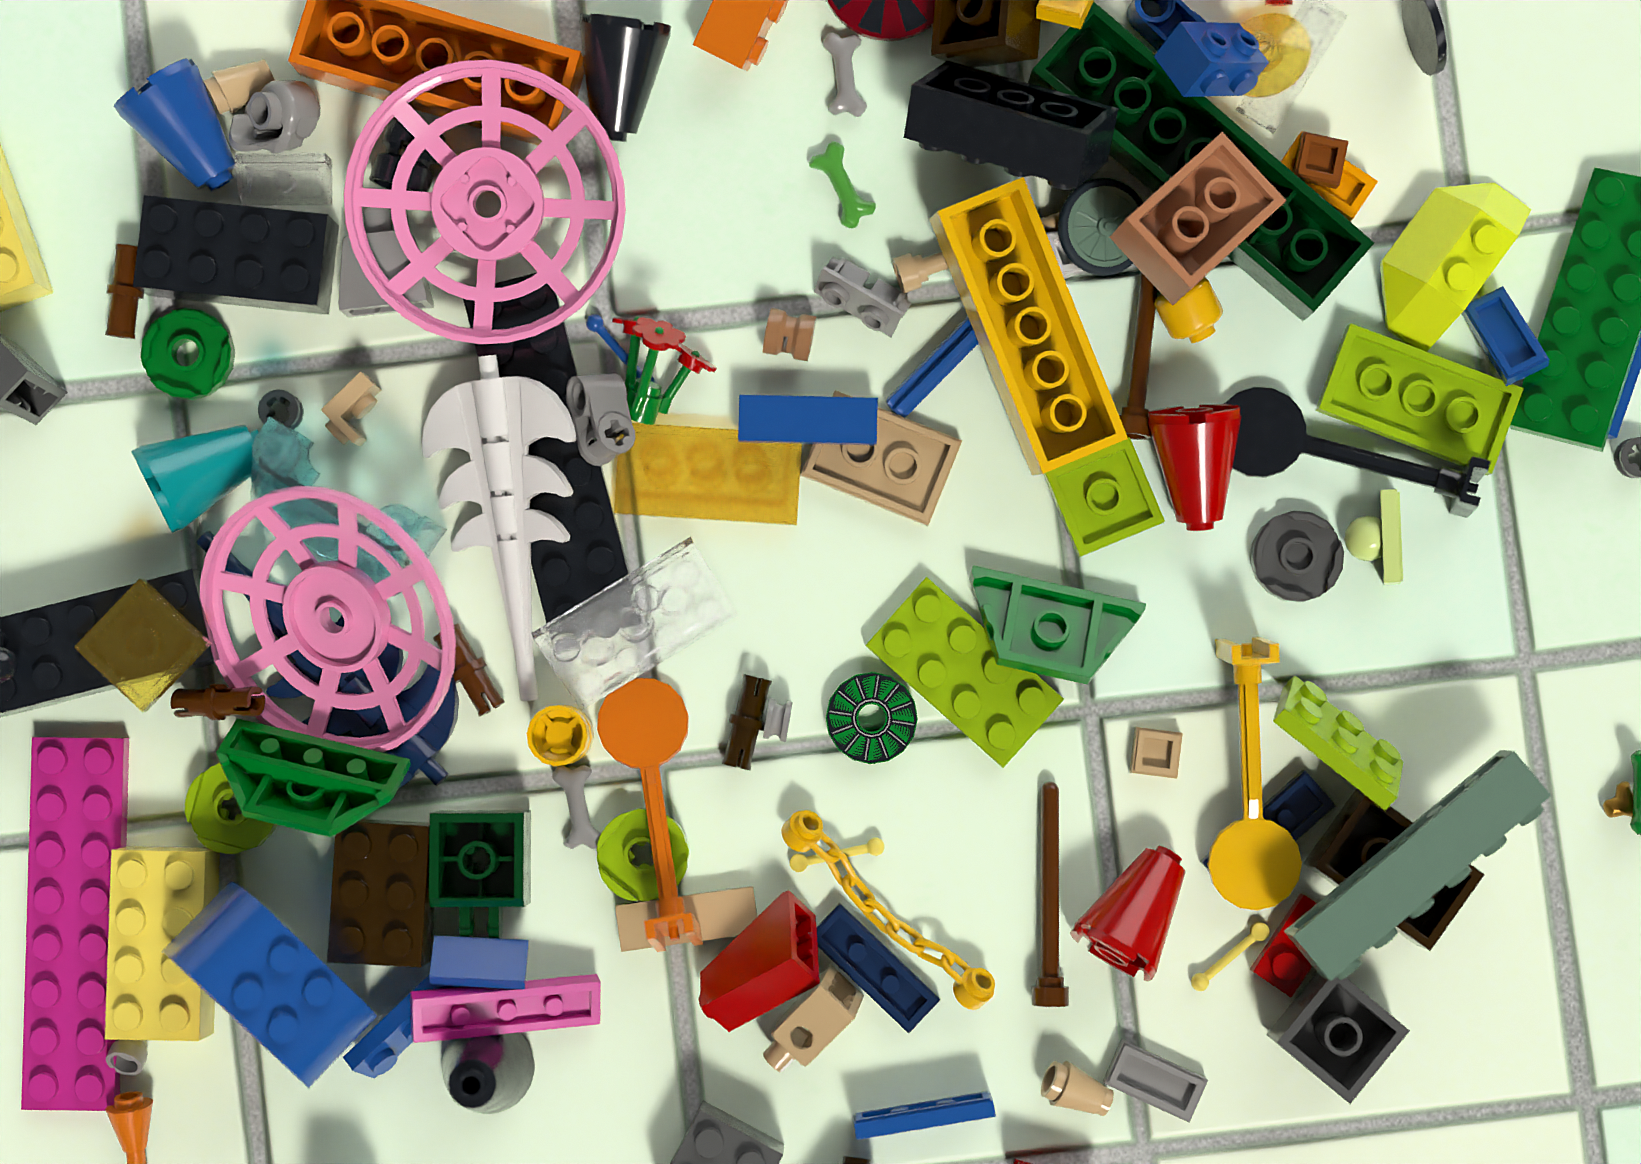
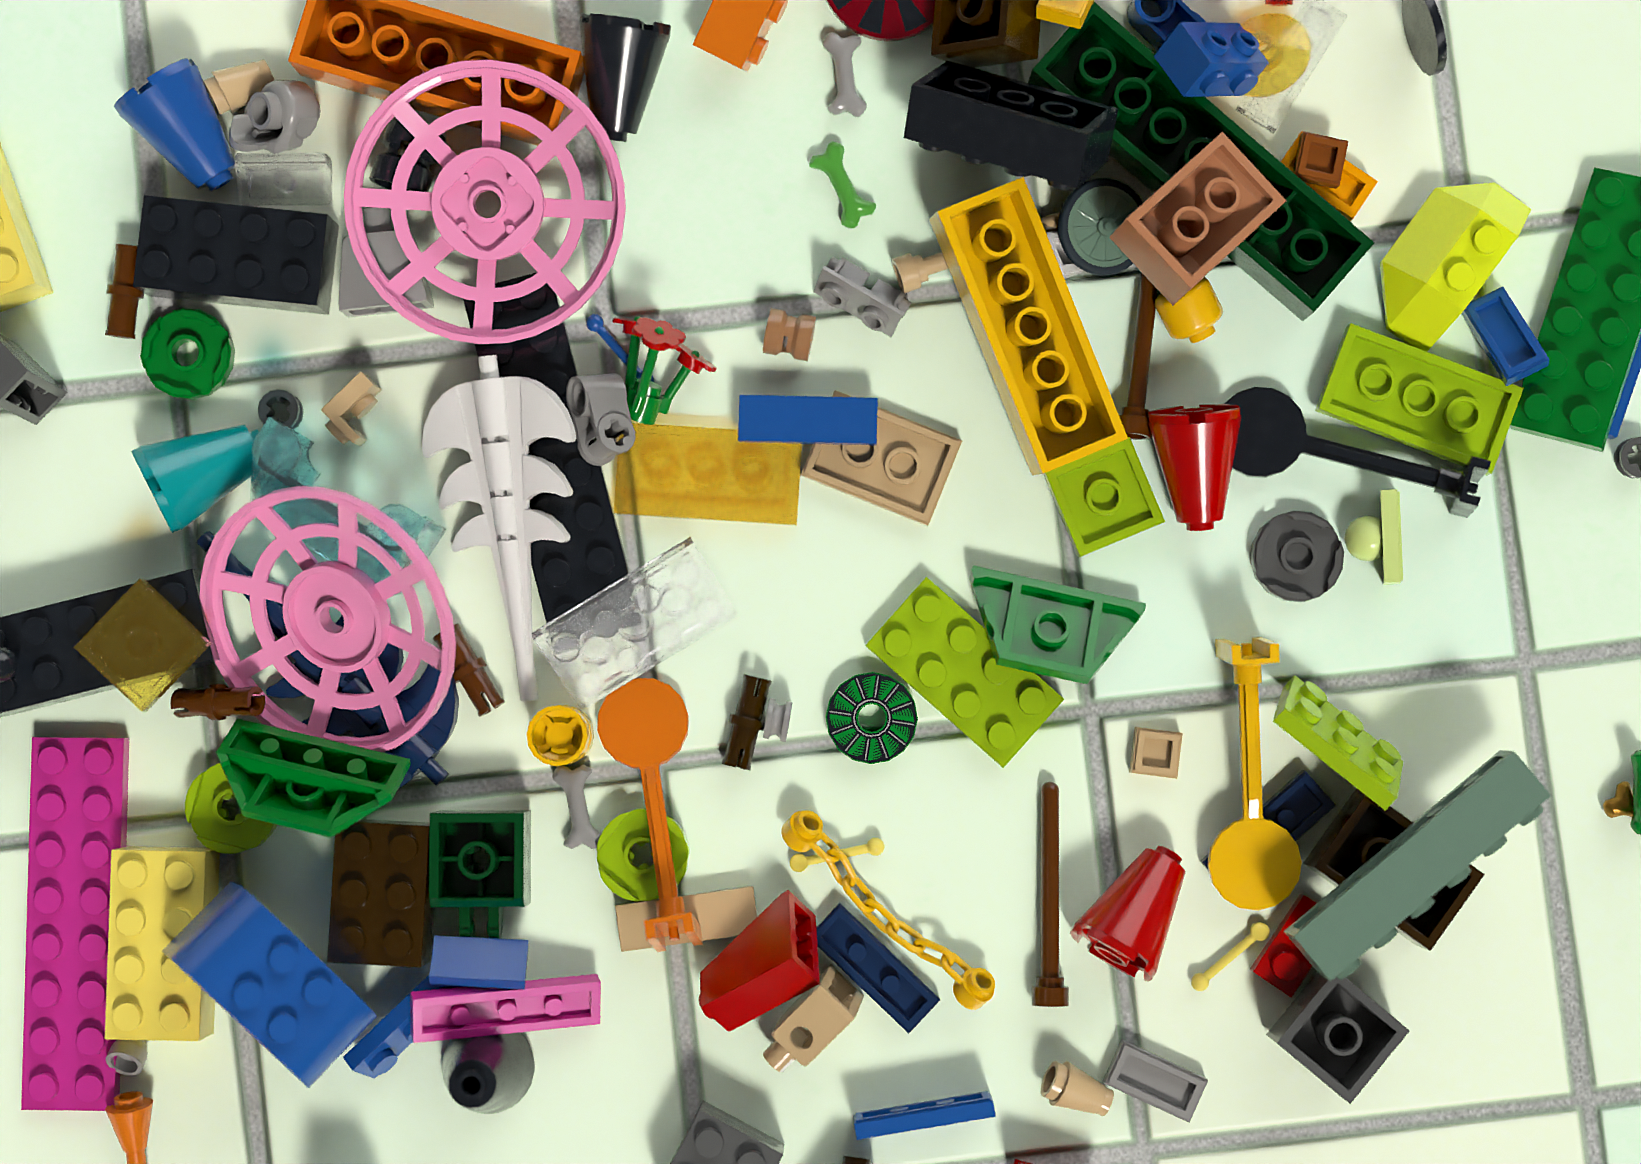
(933, 369): blue axle -> none

